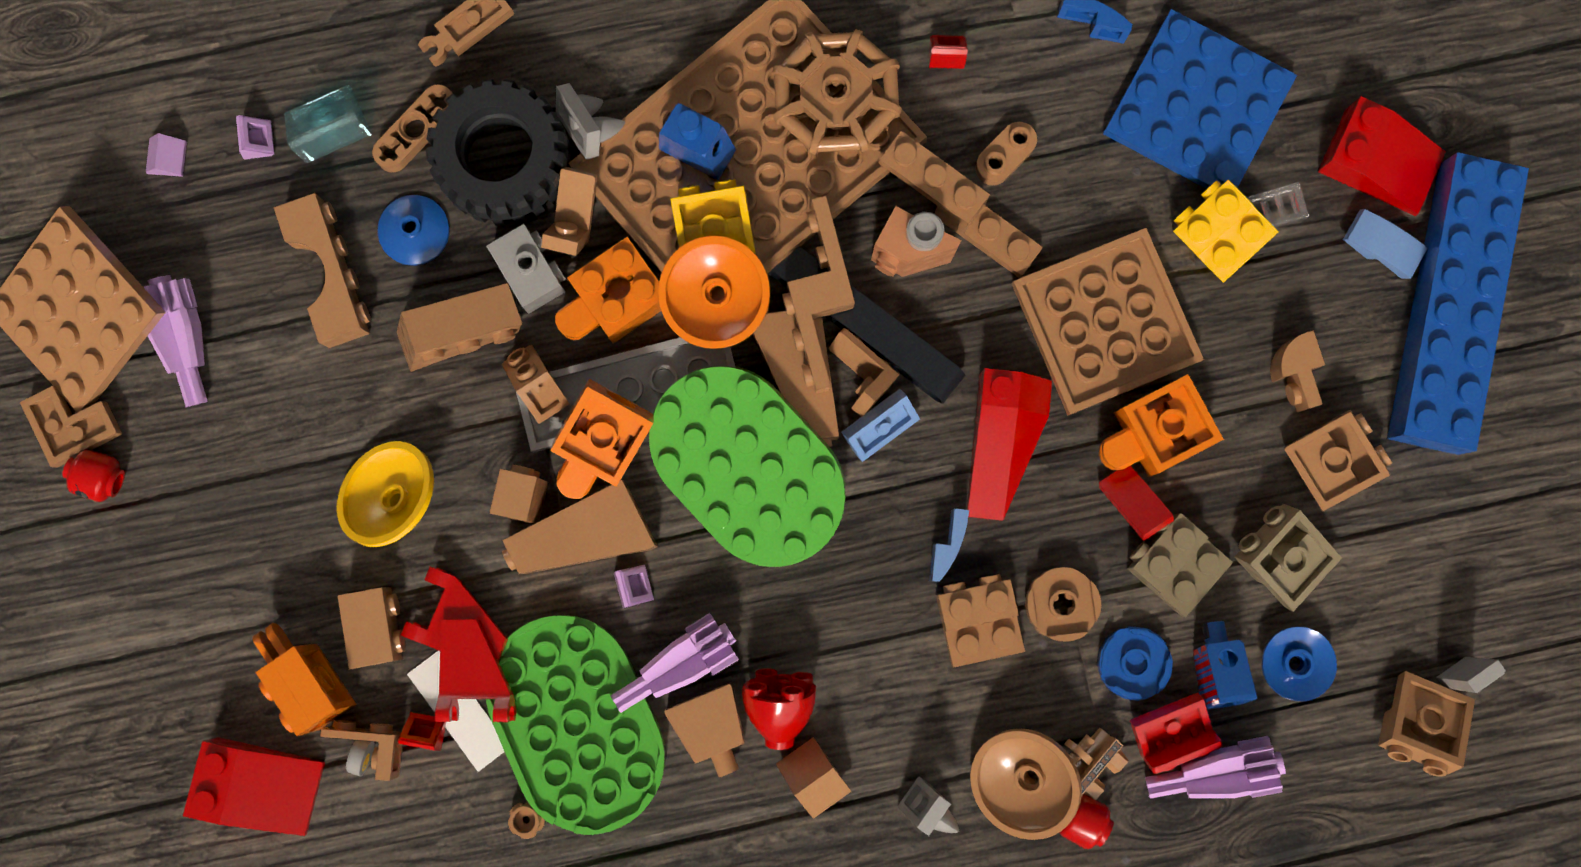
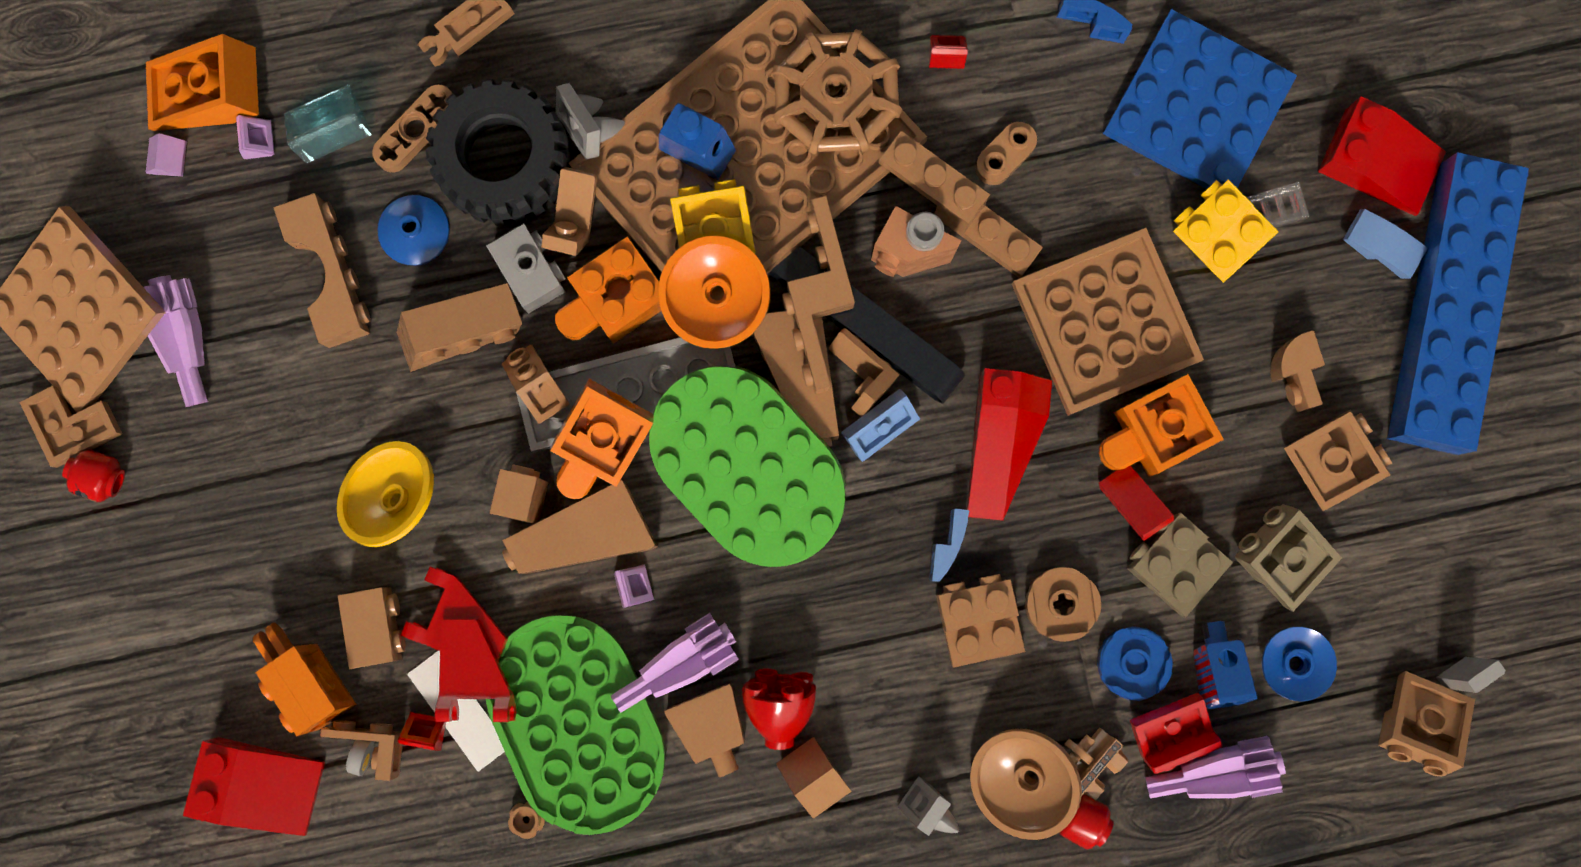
(202, 85): none -> orange slope

